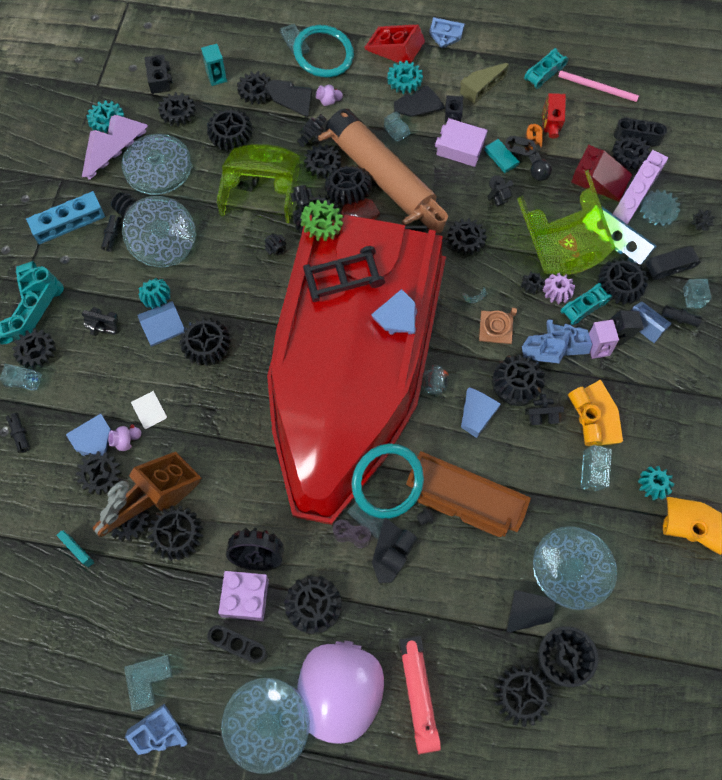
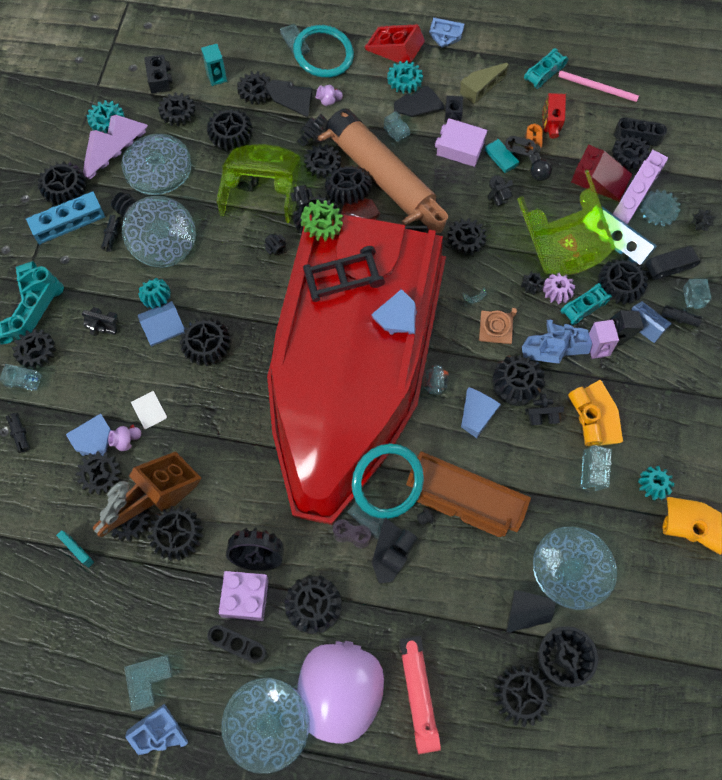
(71, 187): none -> black gear

